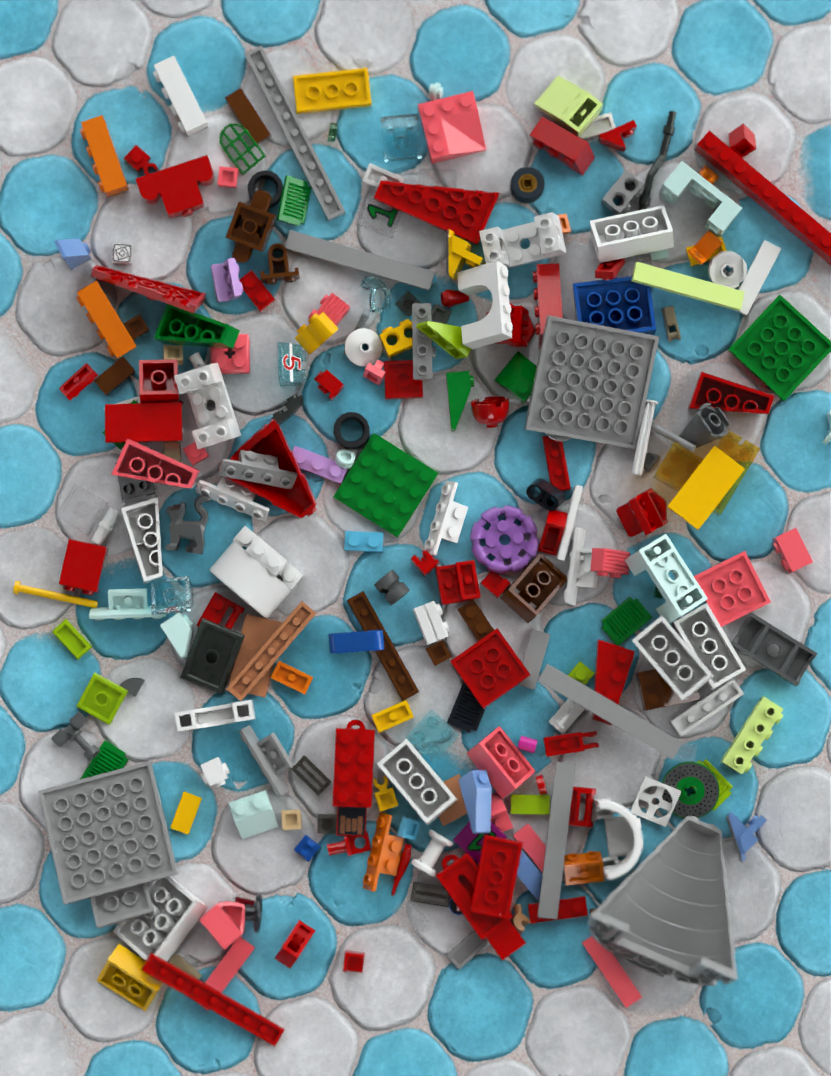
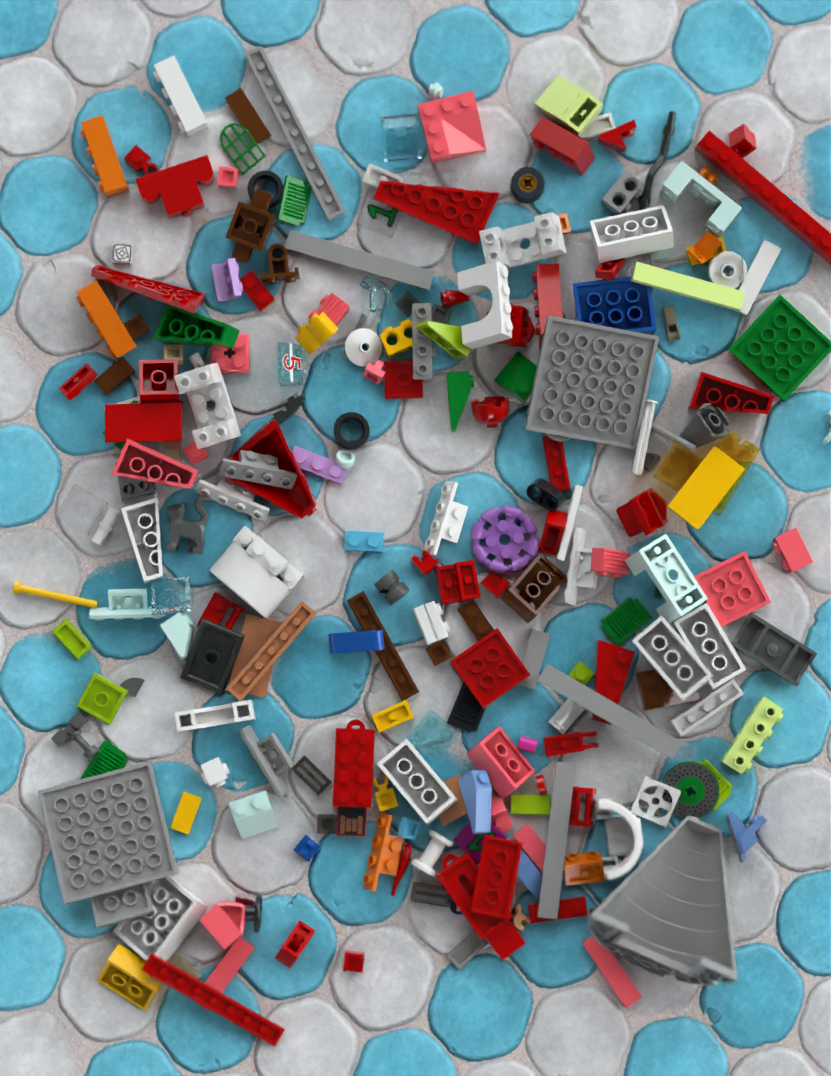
(73, 251): medium blue slope -> none
(82, 566): red panel -> none
(291, 677): orange plate -> none
(291, 819): tan plate -> none
(329, 384): red brick -> none
(332, 91): yellow tile -> none
(332, 132): clear green tile -> none
(348, 846): red bracket -> none
(385, 485): green plate -> none
(458, 253): yellow piece -> none

